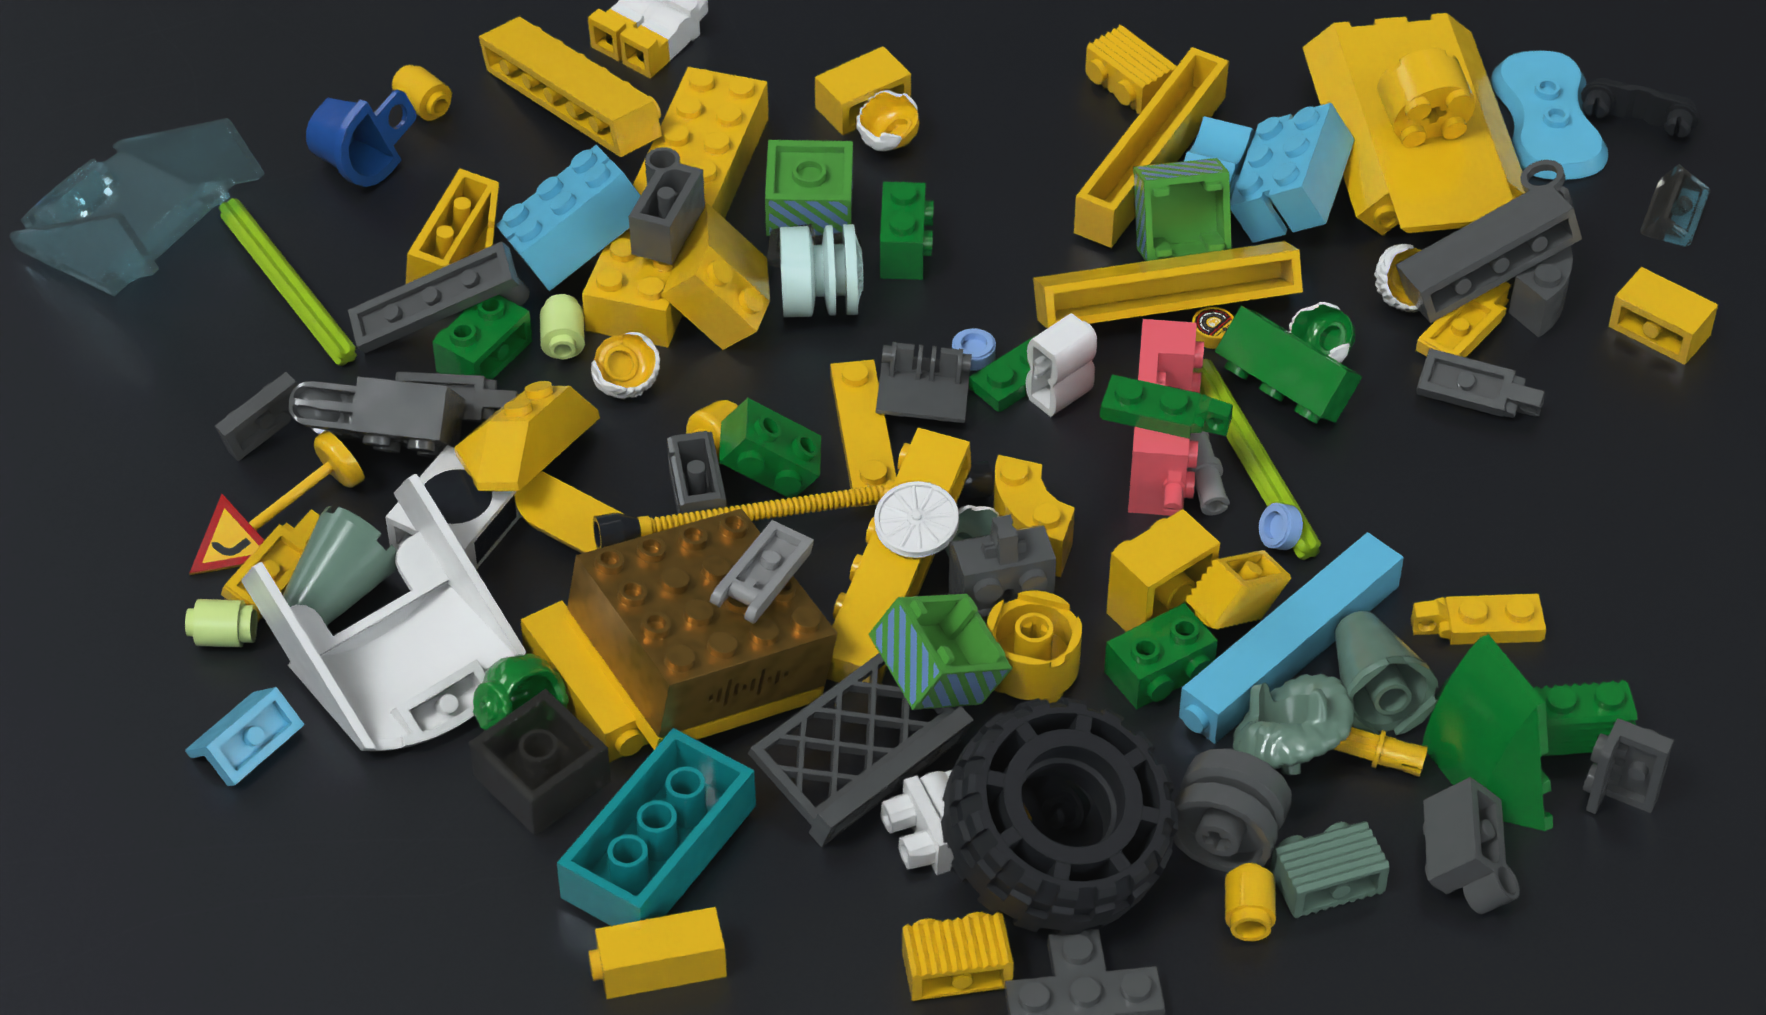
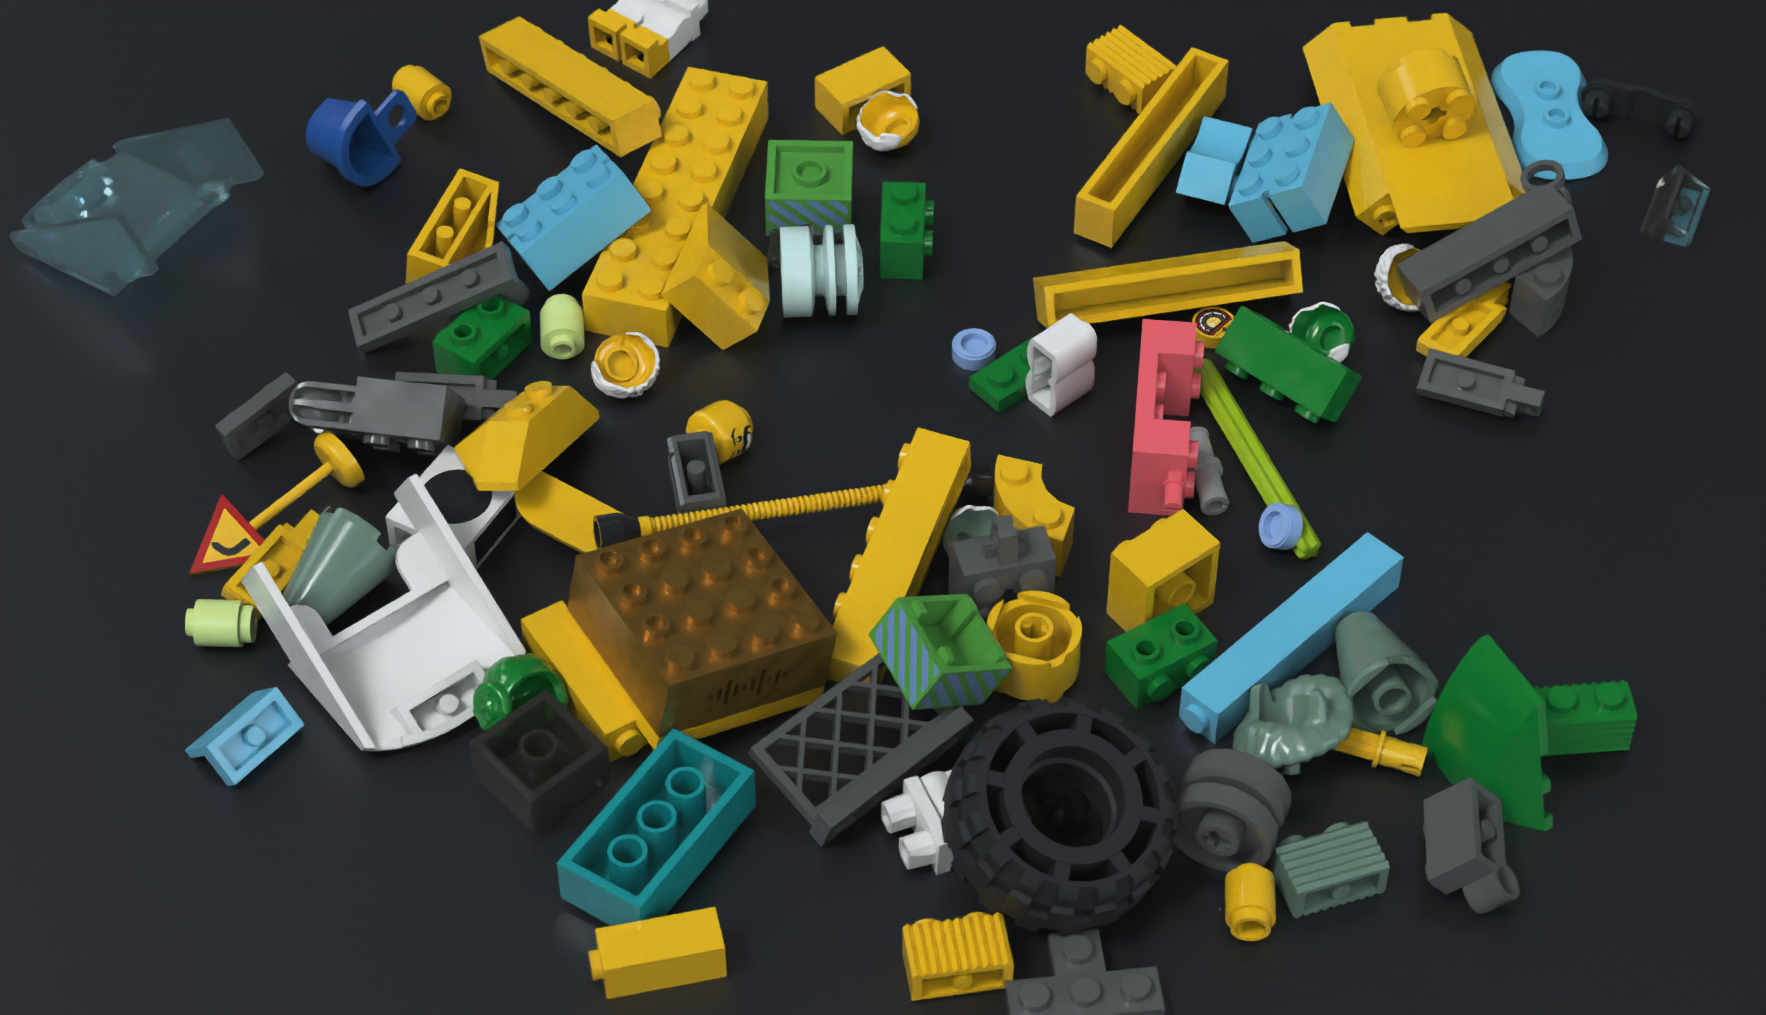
(288, 282): lime axle -> none
(666, 207): dark grey hinge -> none
(764, 569): light grey hinge -> none
(770, 448): green brick -> none
(861, 428): yellow plate -> none
(916, 519): white wheel -> none
(923, 385): dark grey hinge -> none
(1163, 408): green hinge -> none
(1182, 208): bright green container -> none
(1237, 589): yellow brick -> none
(1467, 618): yellow hinge -> none
(1628, 766): dark grey bracket -> none
(1663, 315): yellow brick -> none

